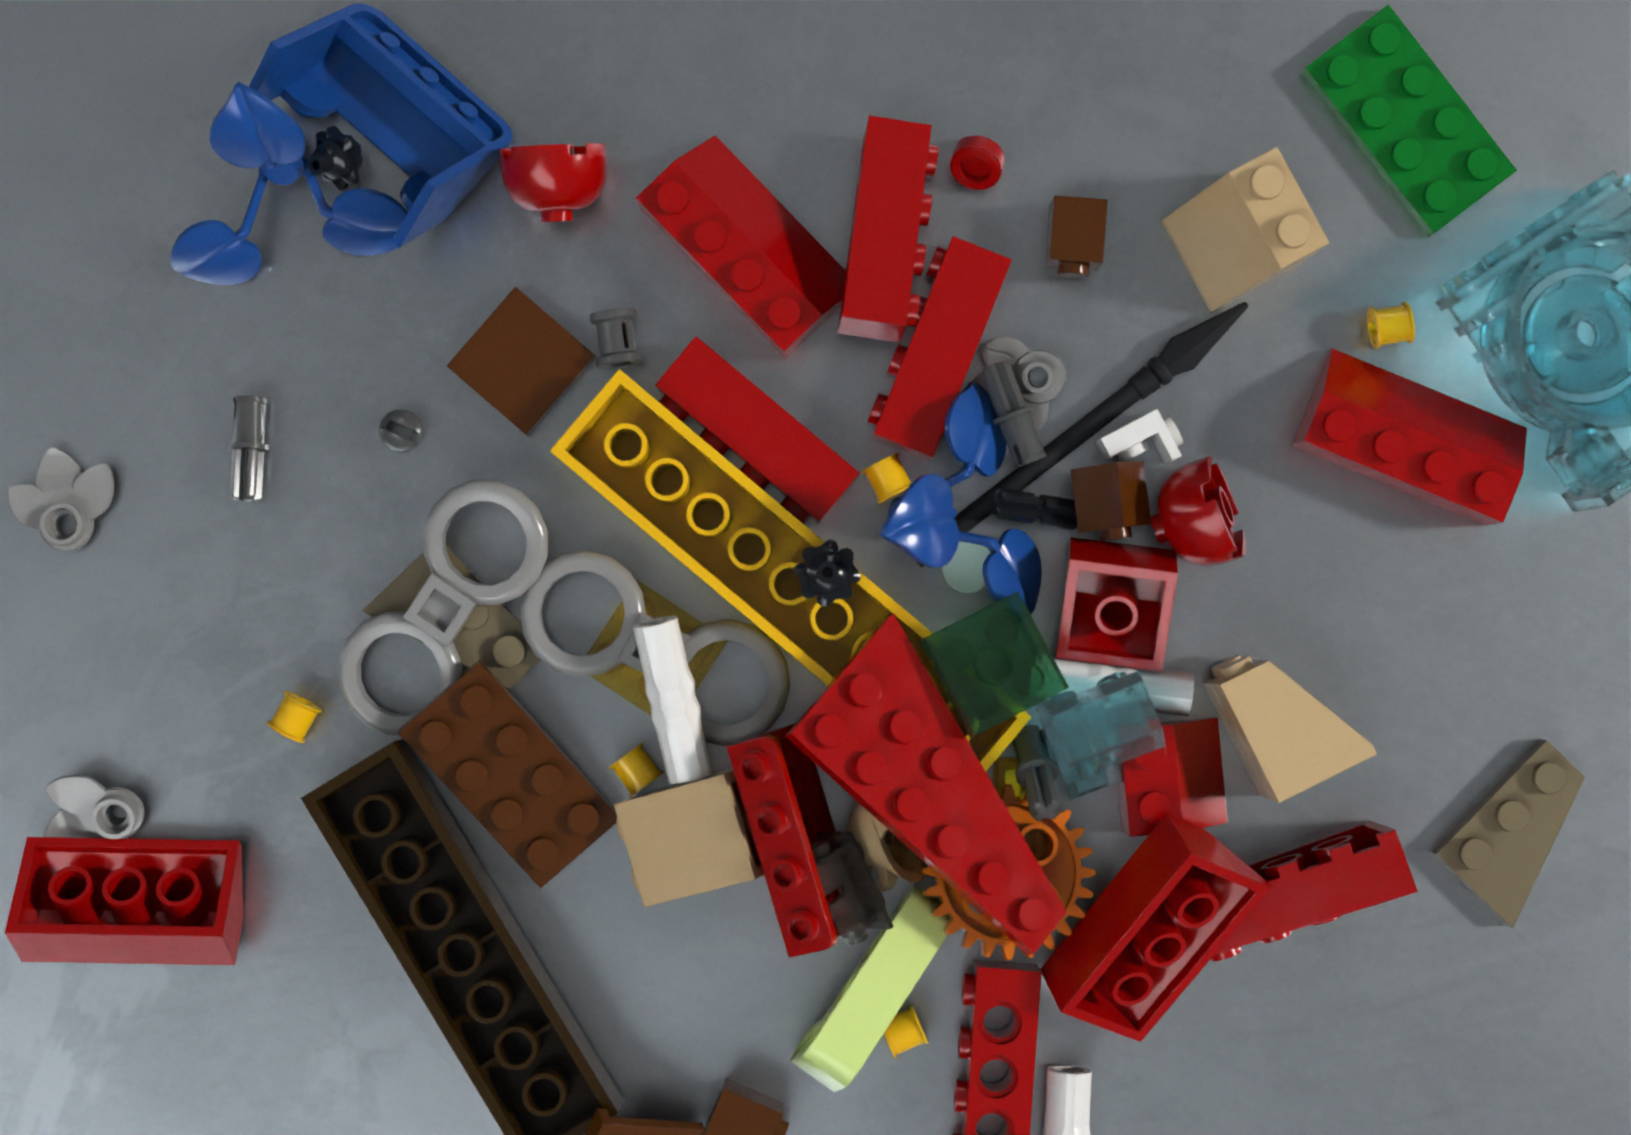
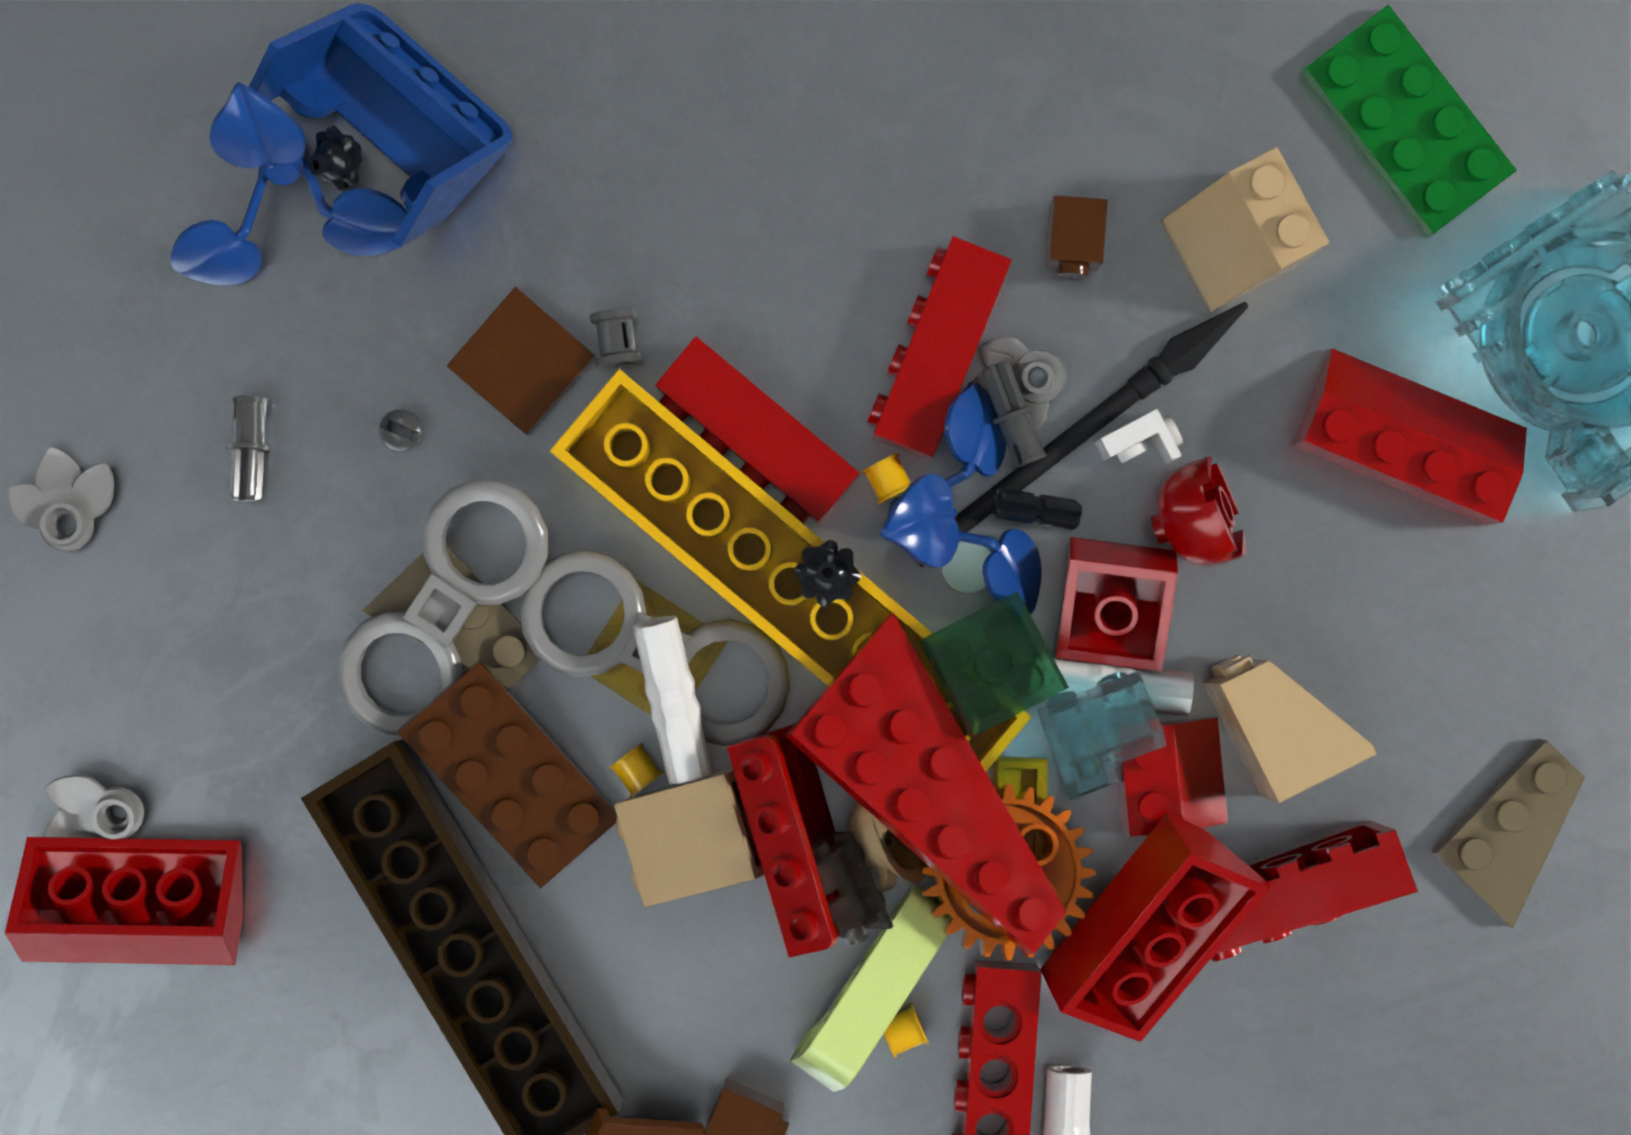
(294, 716): yellow axle -> none
(554, 177): red cylinder -> none
(745, 244): red slope -> none
(886, 229): red brick -> none
(977, 162): red tile -> none
(1036, 772): dark grey axle -> none
(1111, 498): reddish brown brick -> none
(1390, 325): yellow axle -> none

